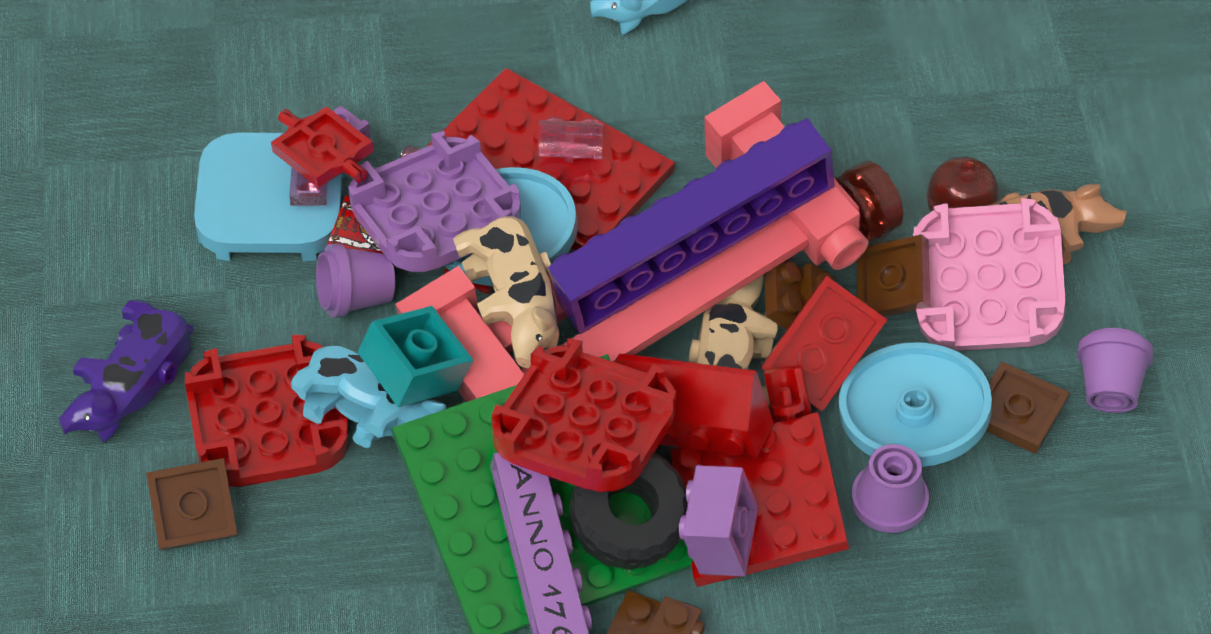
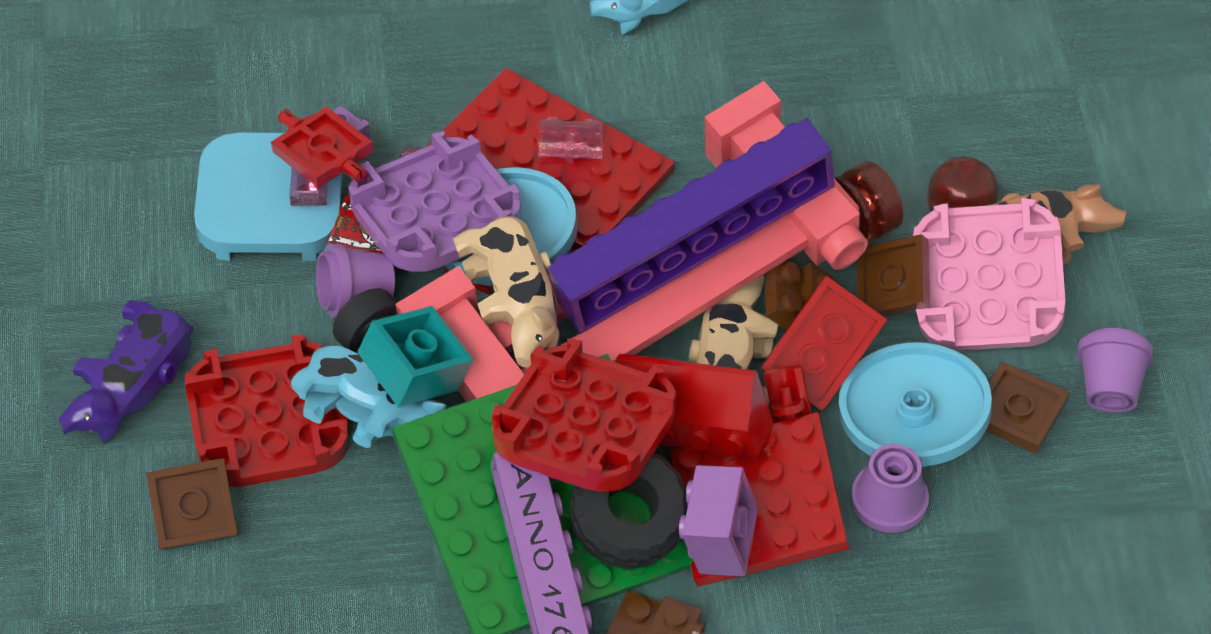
(358, 313): none -> black tyre

